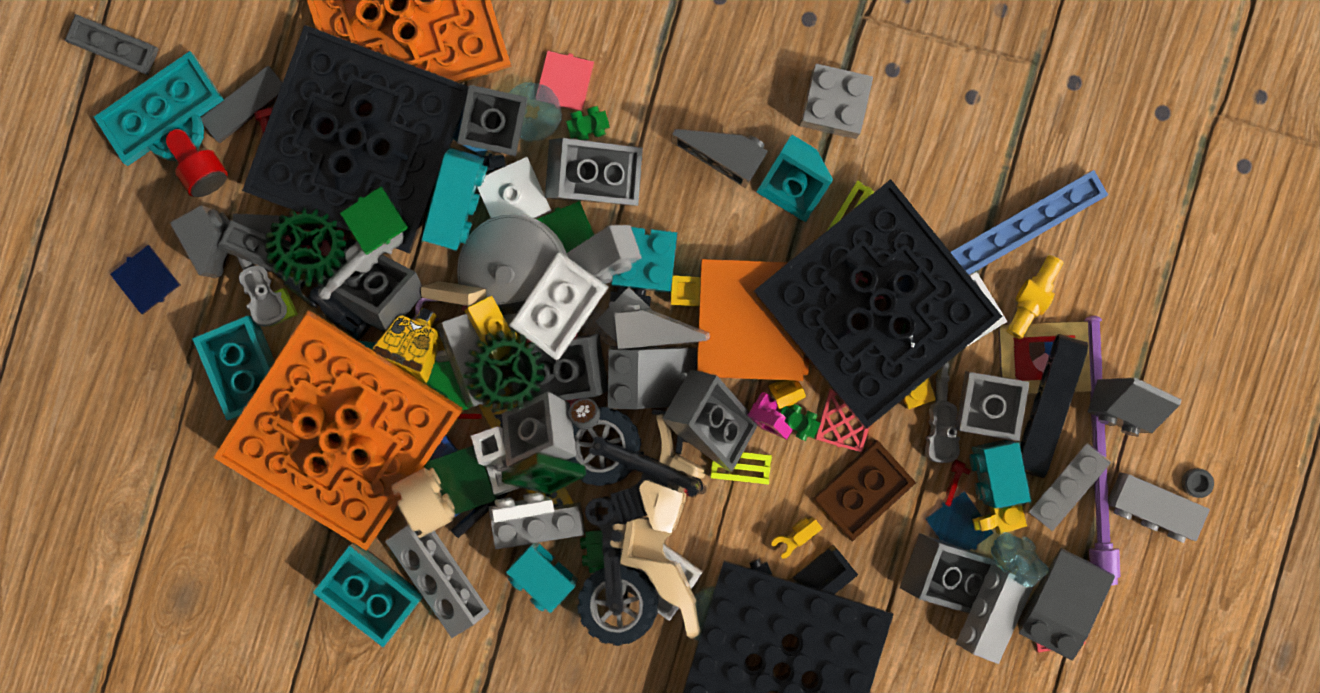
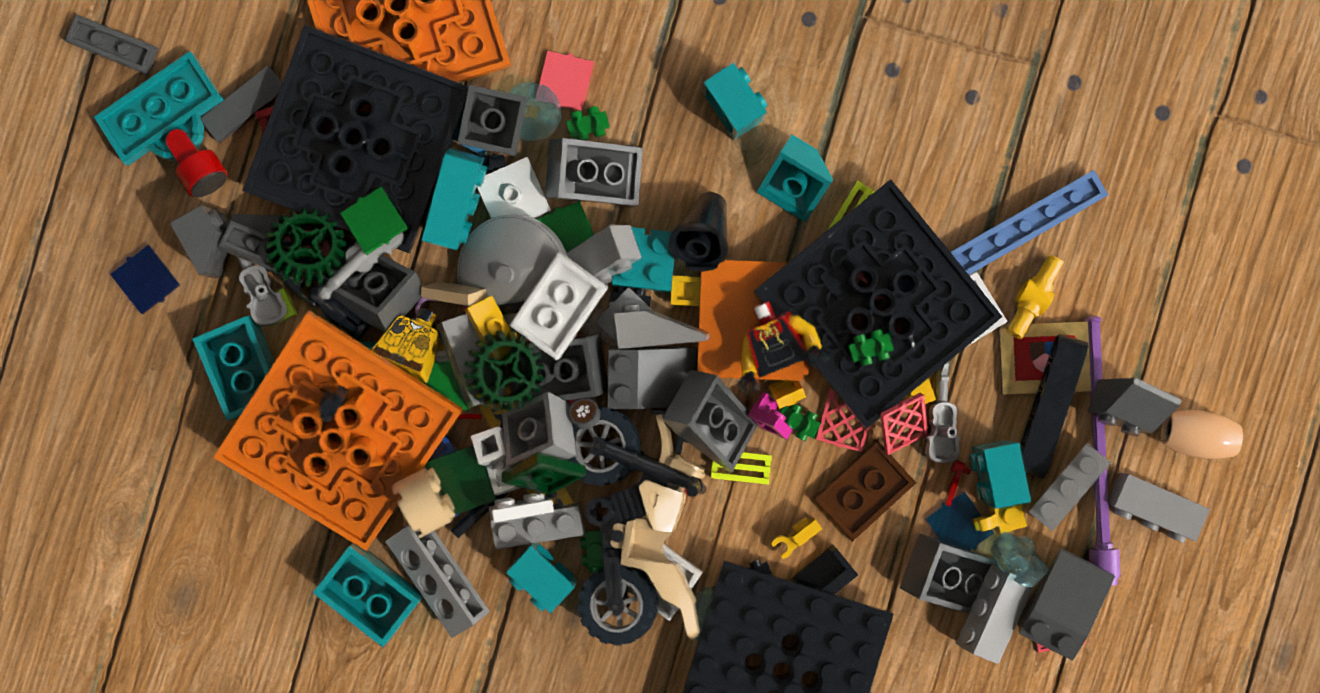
(331, 402): none -> black piece
(702, 234): none -> black cone
(726, 153): dark grey slope -> none
(734, 100): none -> teal brick
(777, 344): none -> torso
(836, 101): light grey brick -> none
(864, 348): none -> green piece
(889, 445): none -> coral window
(992, 406): light grey brick -> none
(1197, 483): dark grey tile -> none
(1202, 434): none -> light nougat piece

